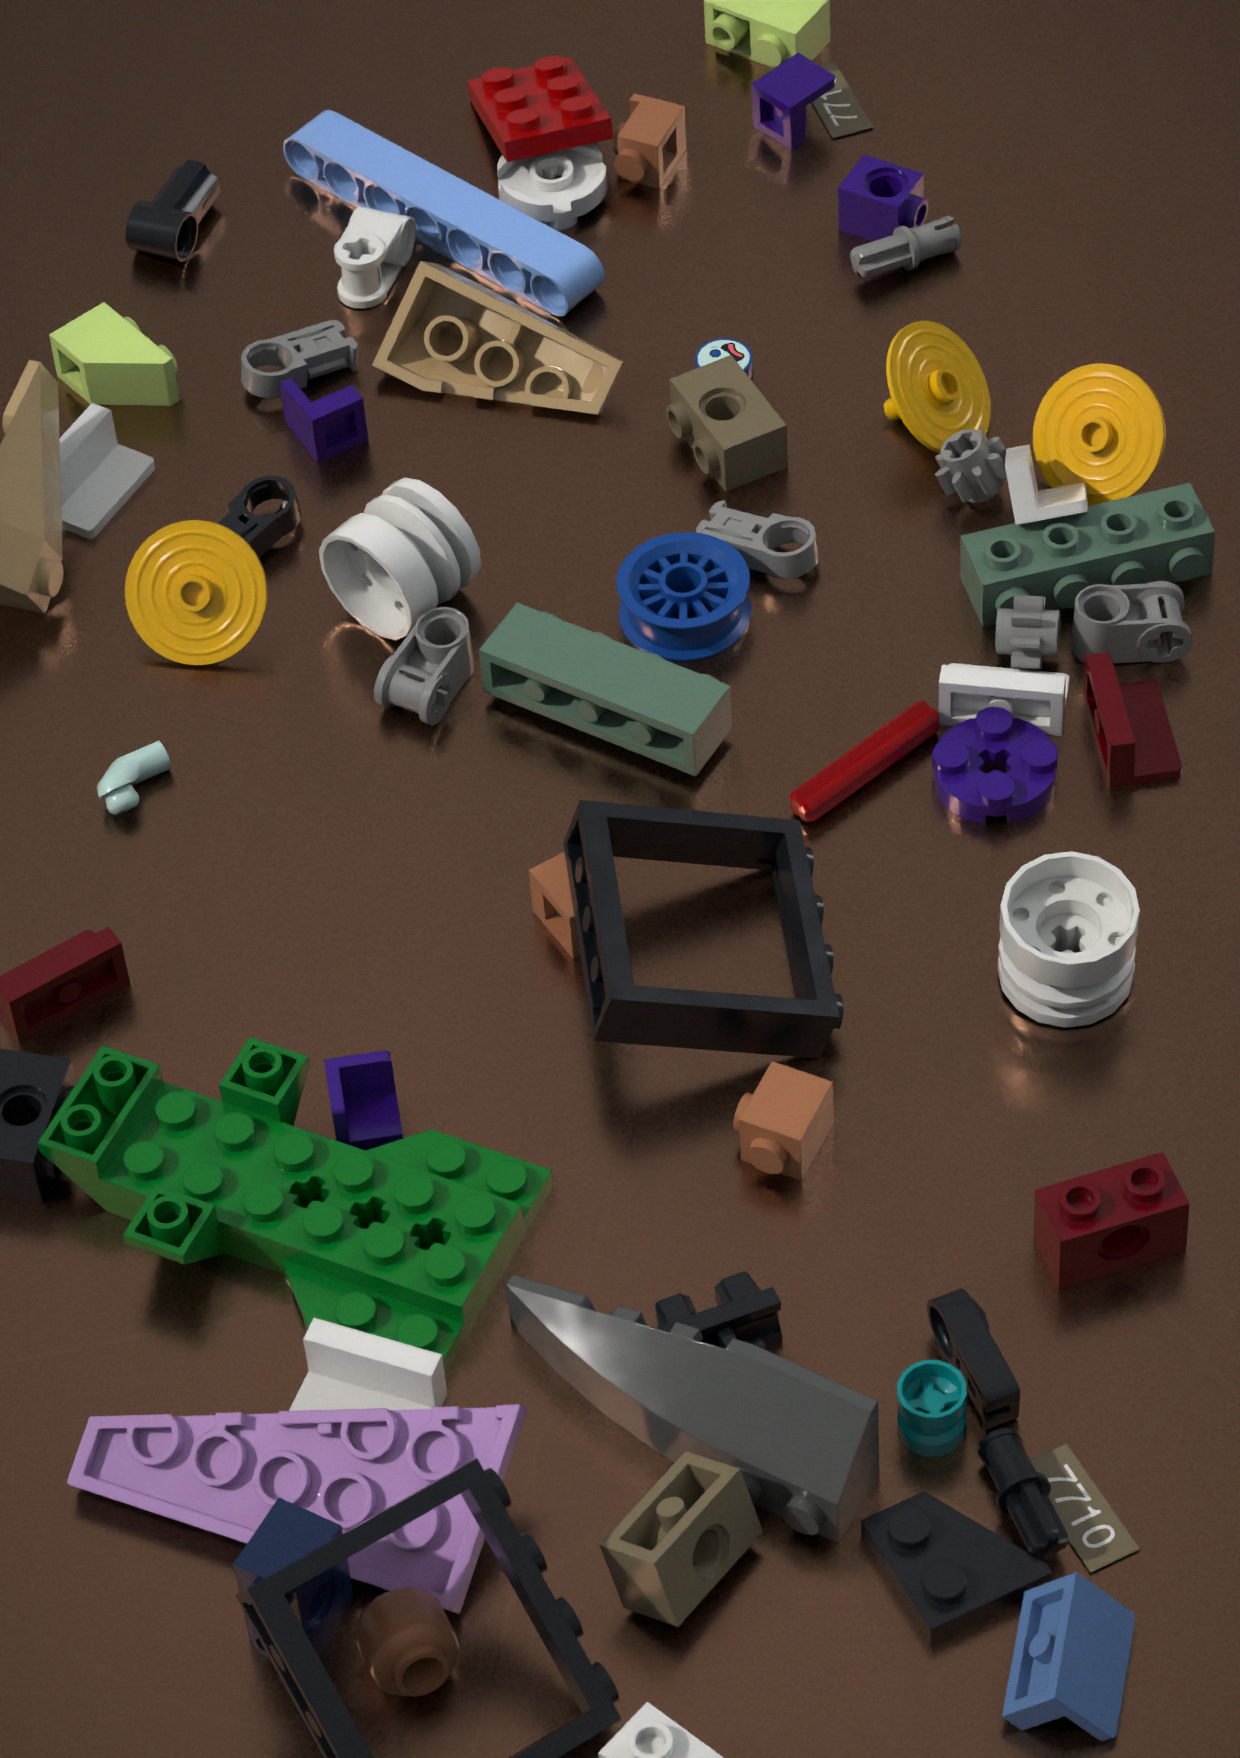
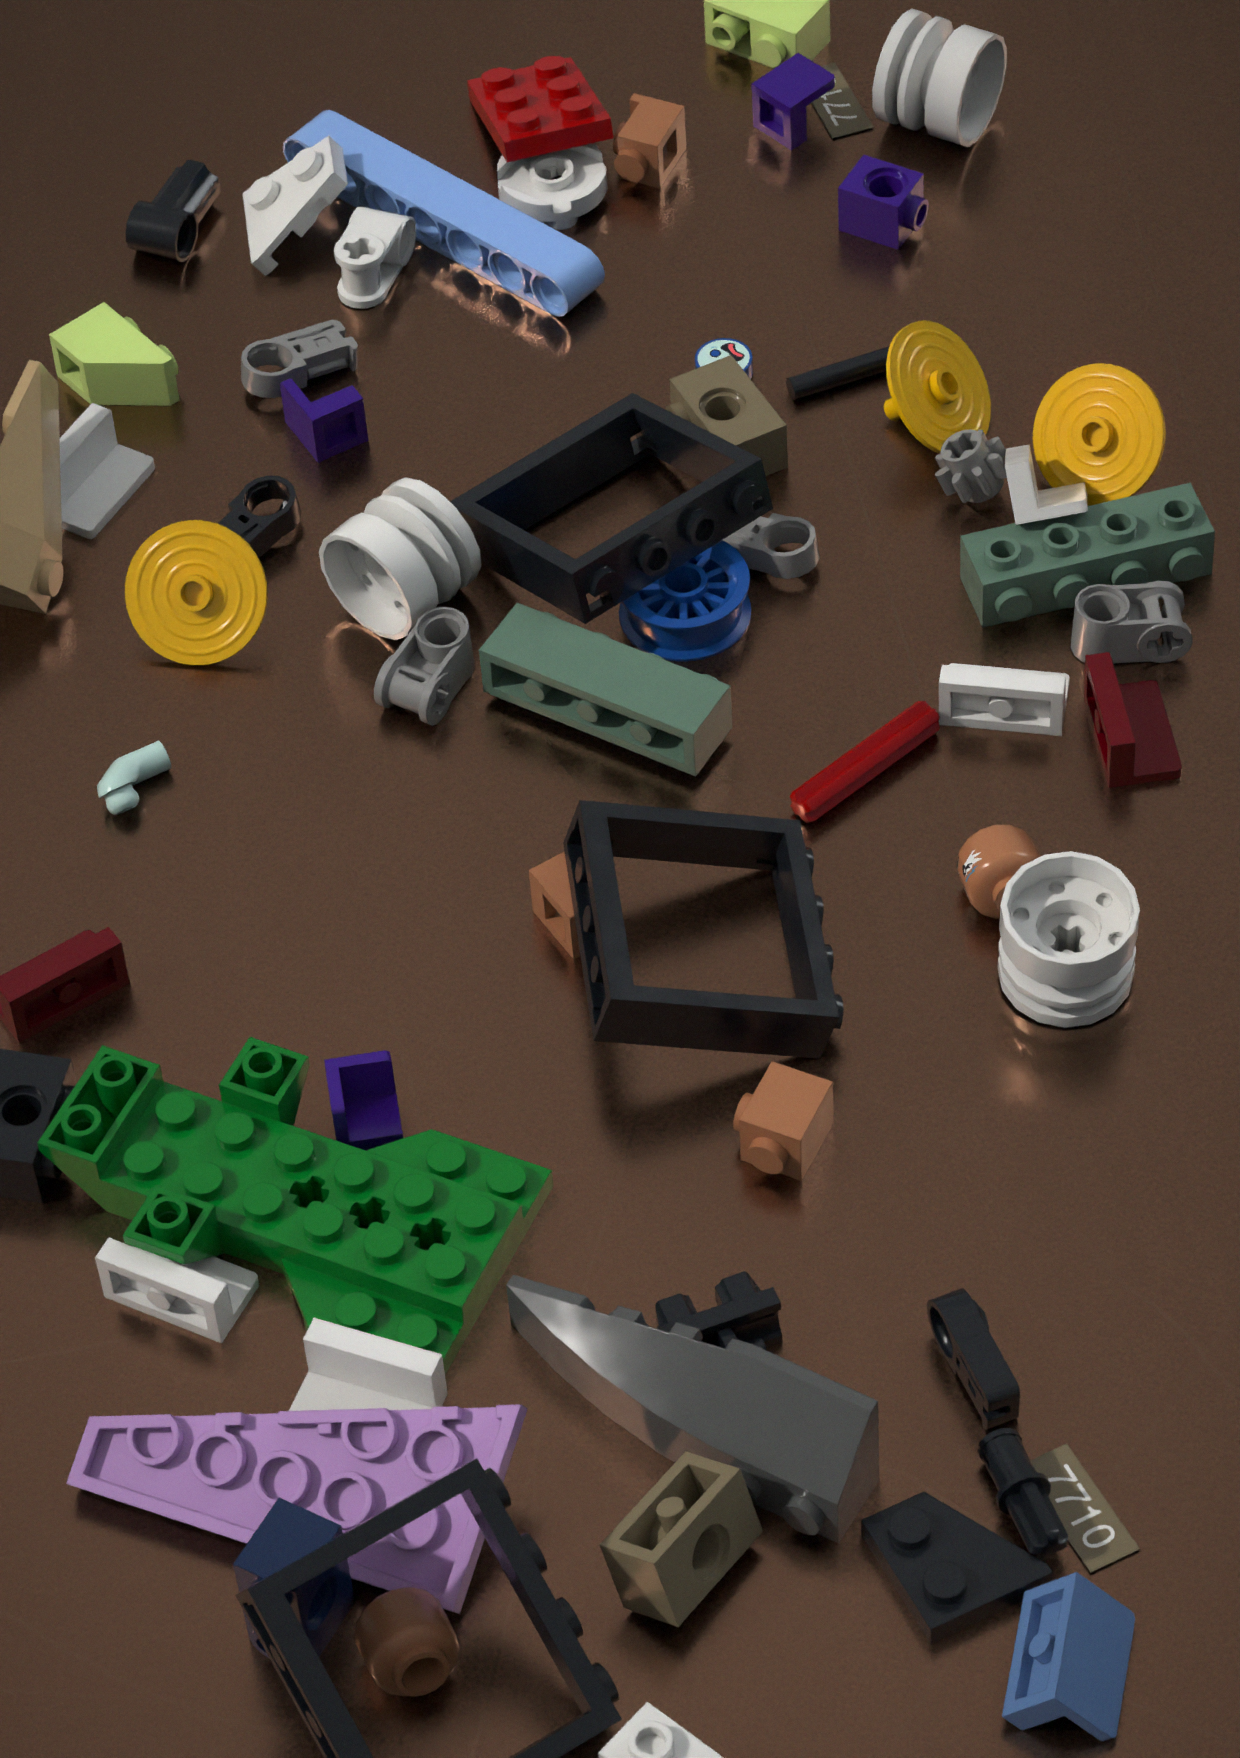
(193, 1296): none -> white panel
(292, 199): none -> white wing
(483, 346): tan wedge -> none
(509, 502): none -> black window
(837, 374): none -> black bar
(906, 247): light grey axle -> none
(931, 1408): teal wheel -> none
(939, 77): none -> white wheel
(990, 861): none -> nougat head
(1001, 740): dark purple plate -> none
(1028, 632): light grey gear -> none
(1111, 1220): dark red brick -> none

